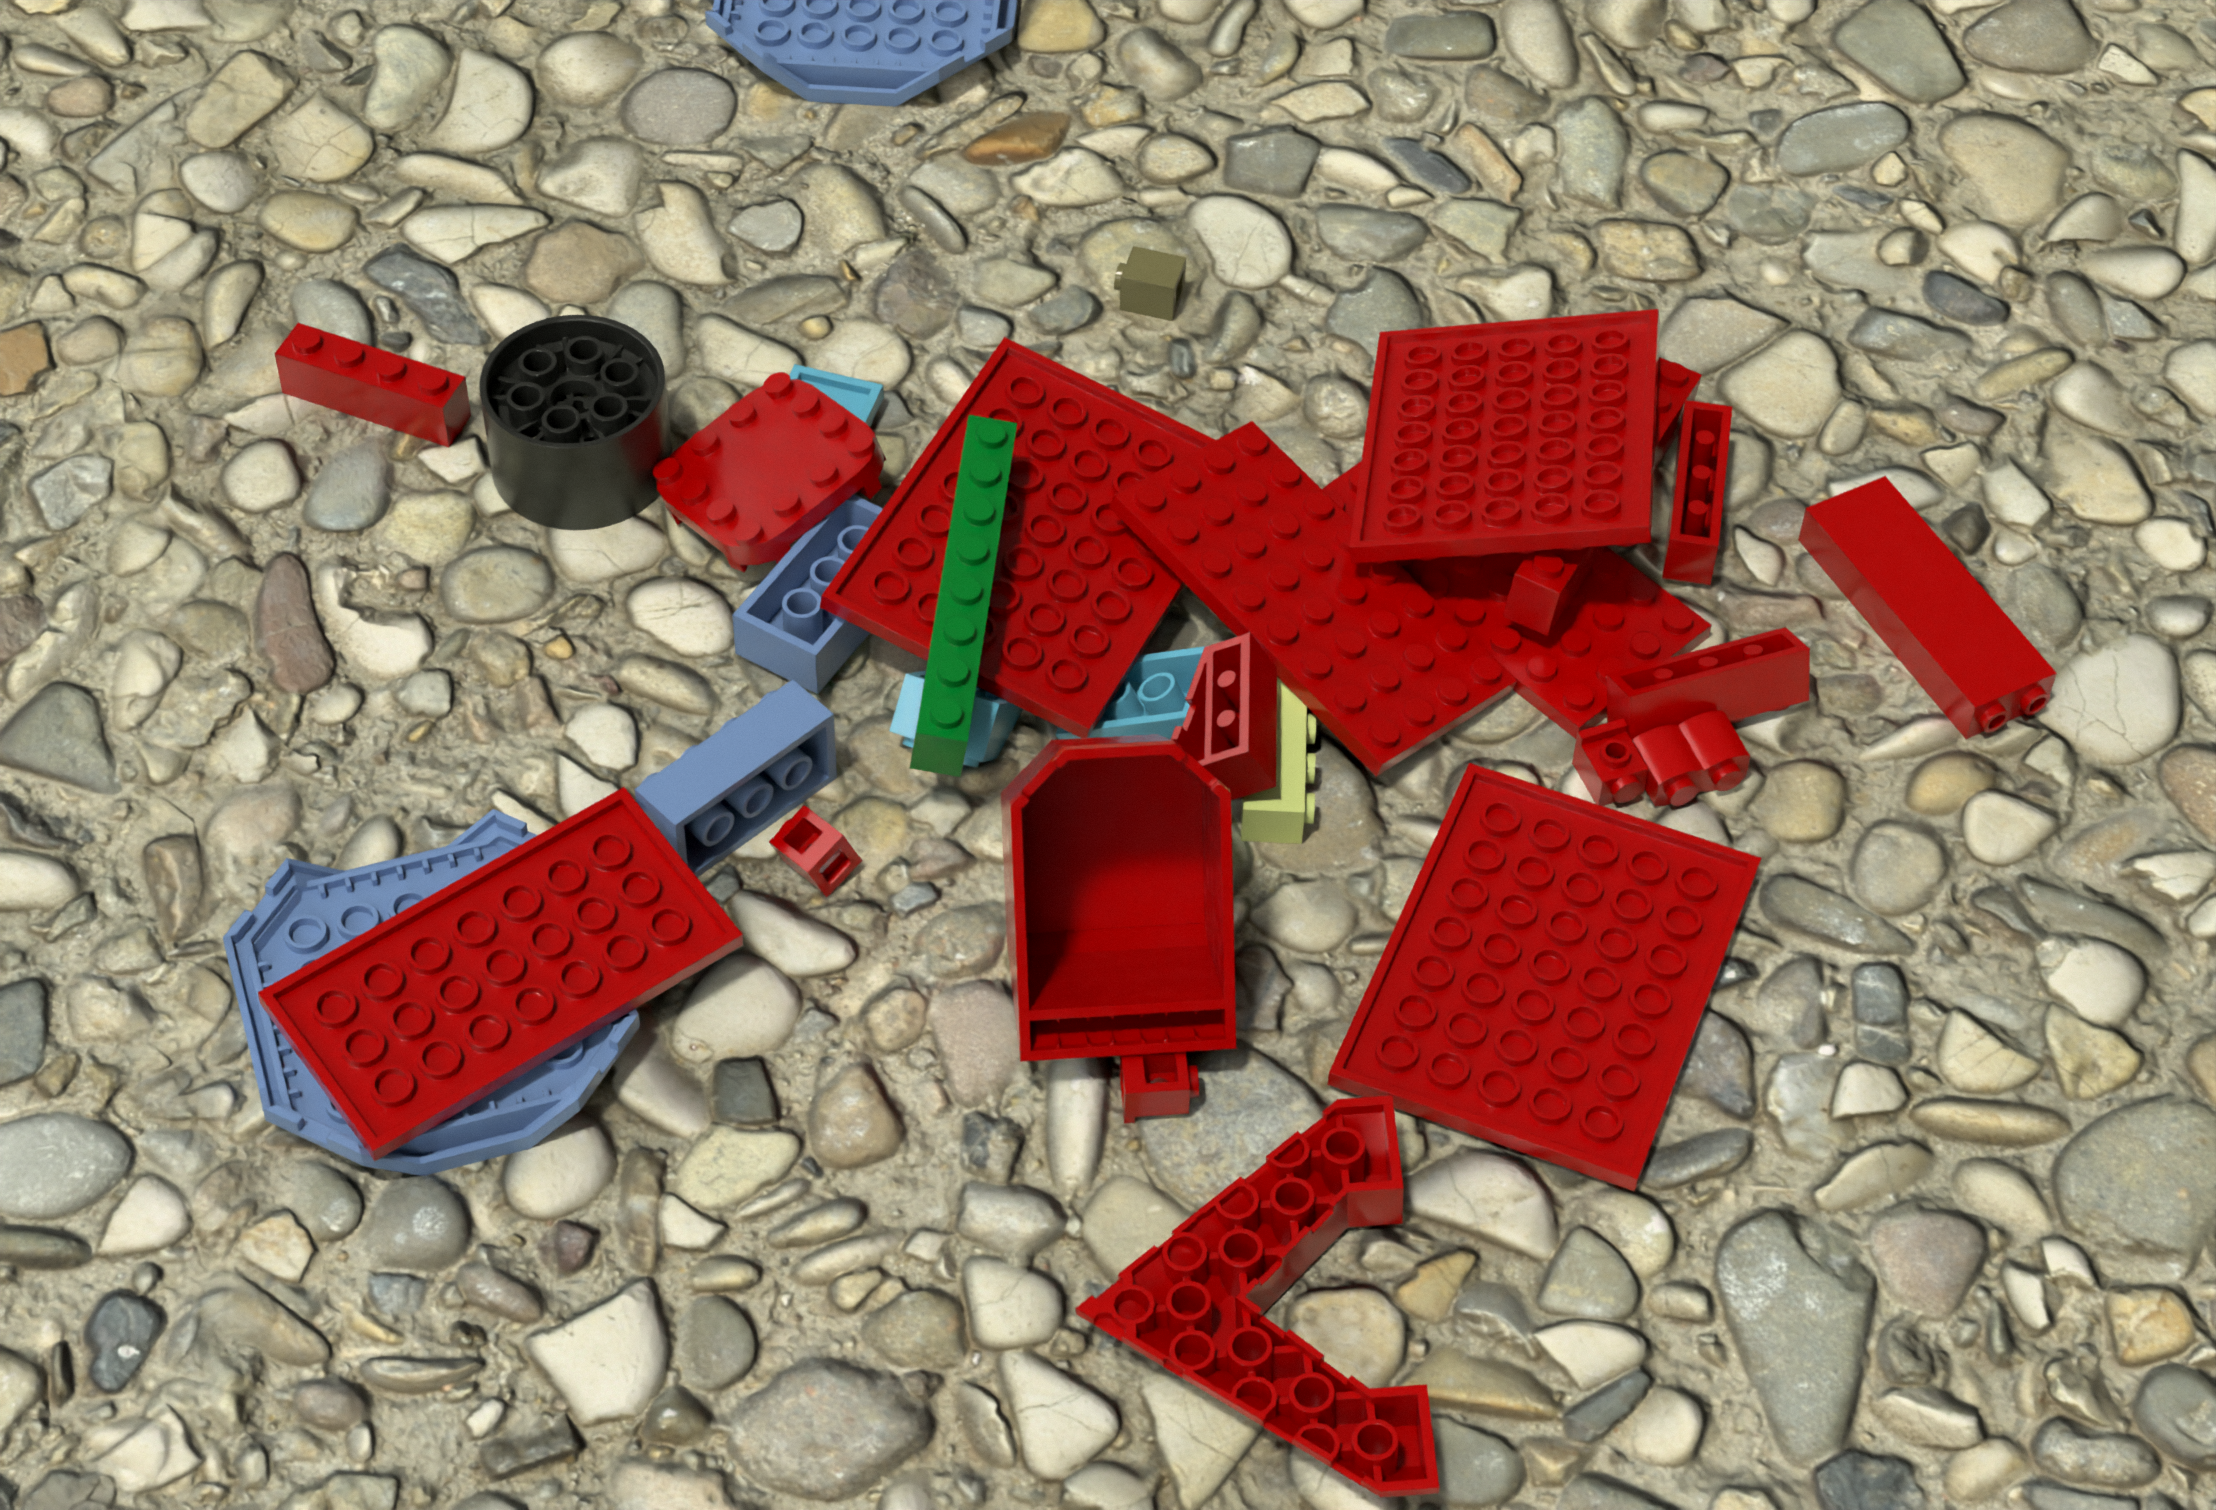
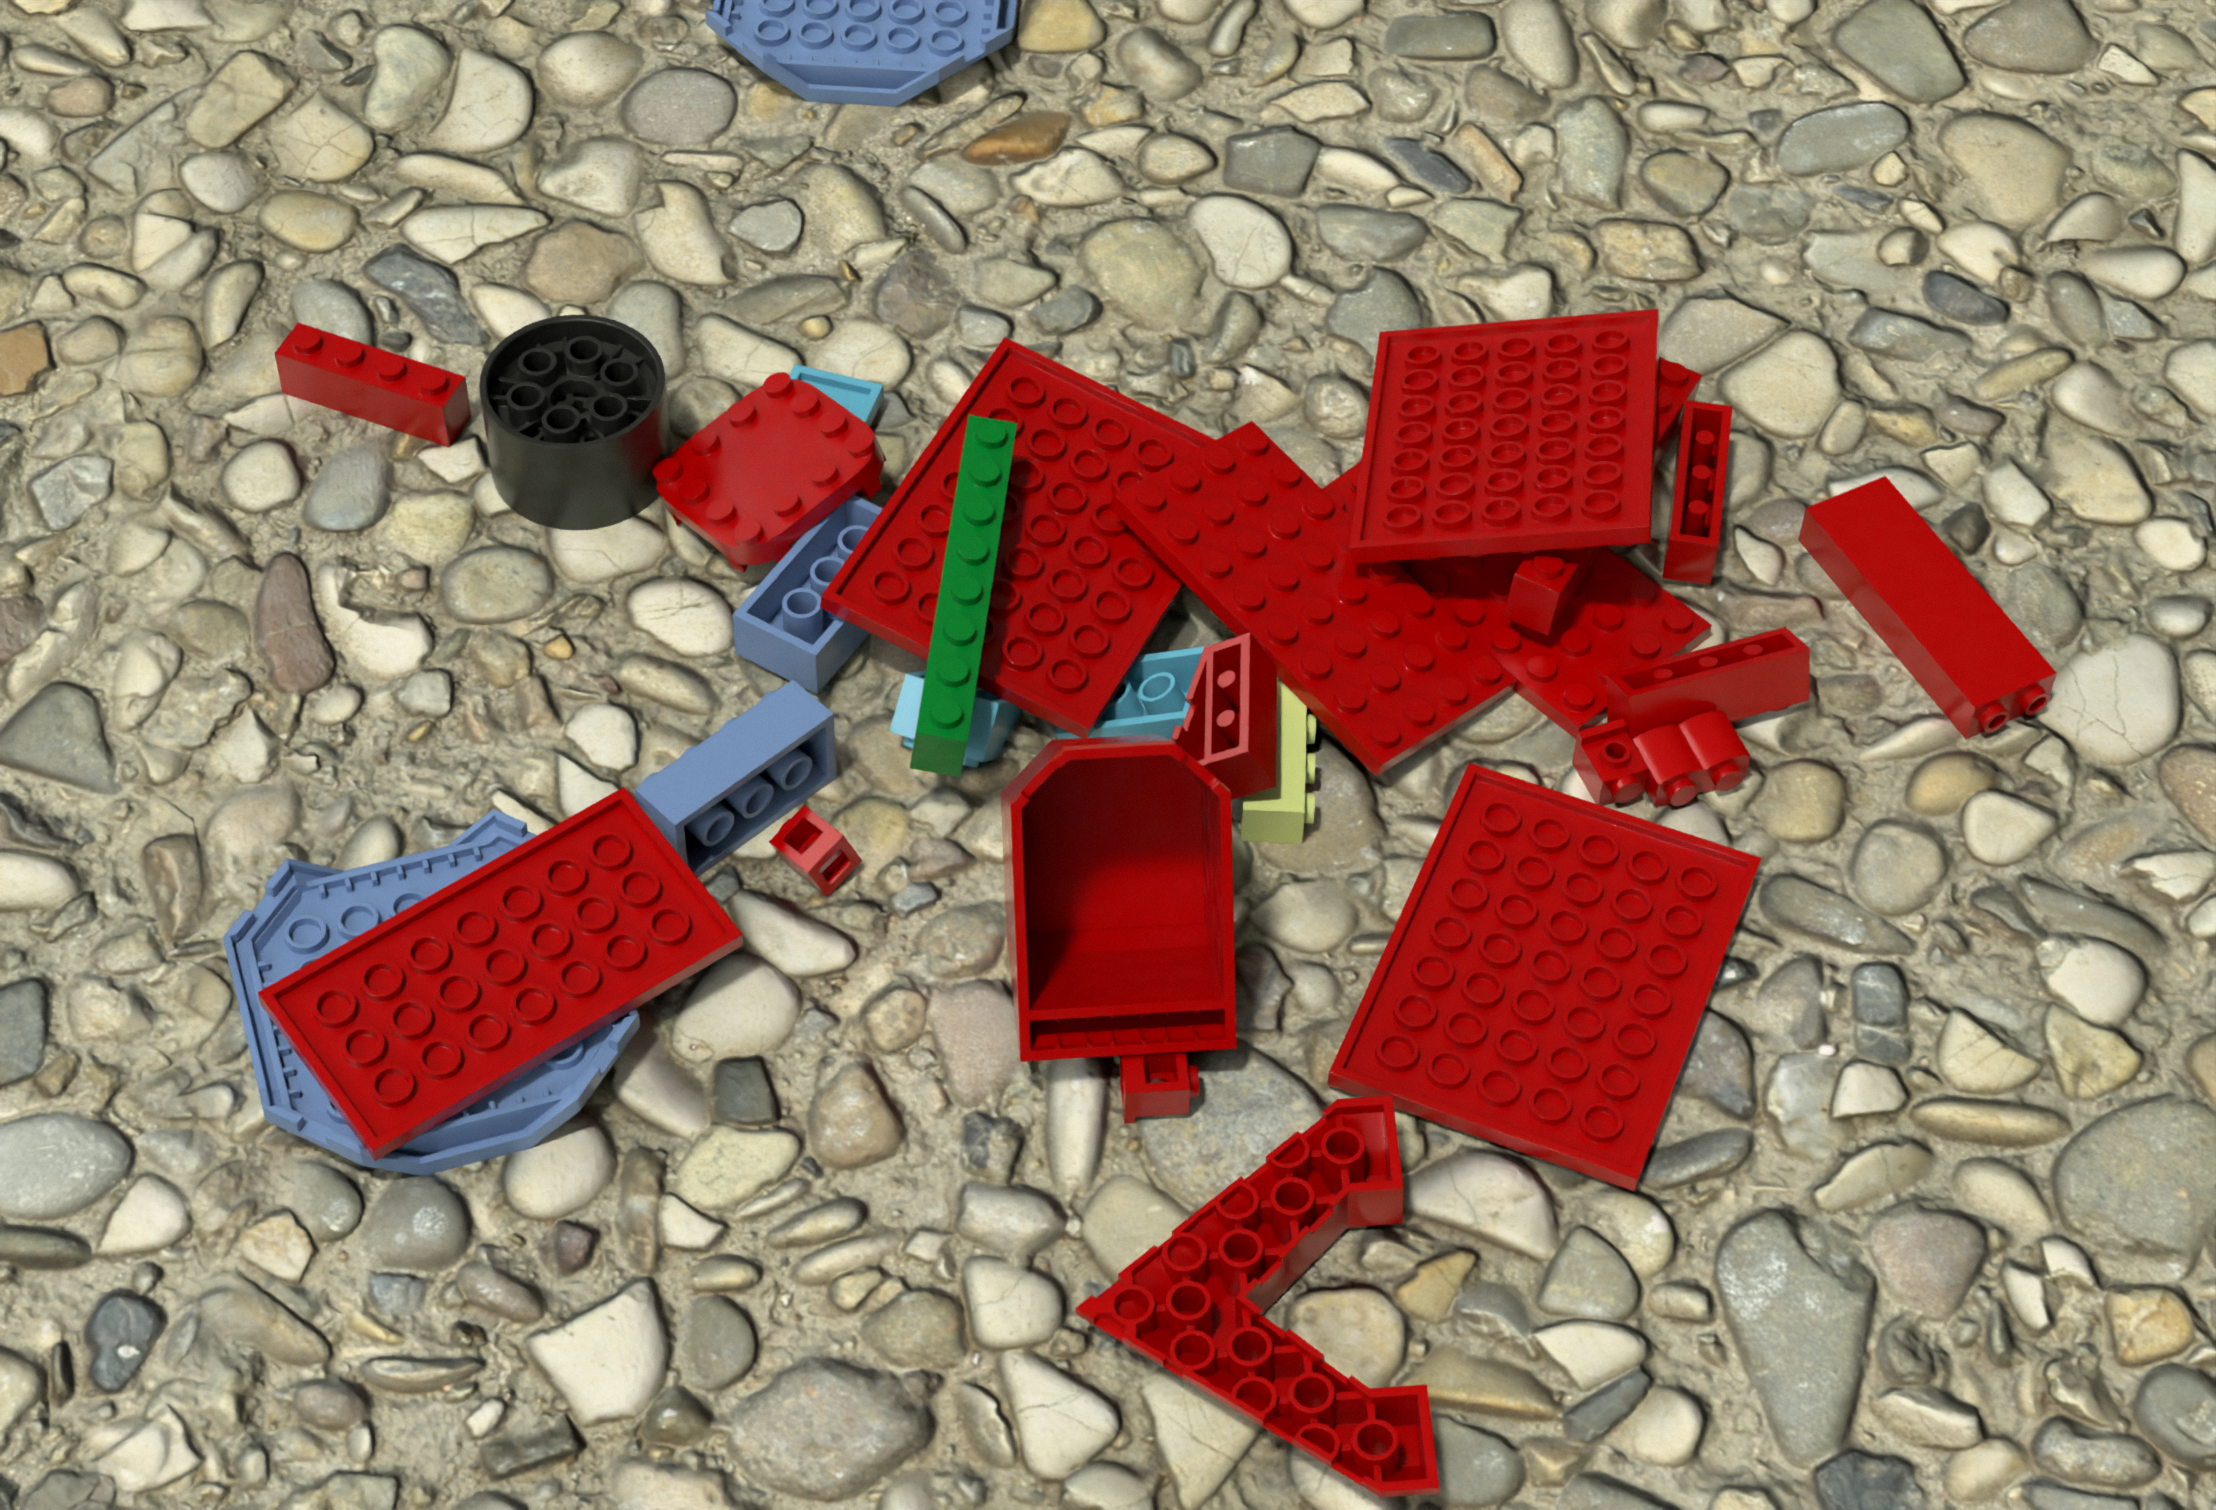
(1151, 283): olive brick -> none

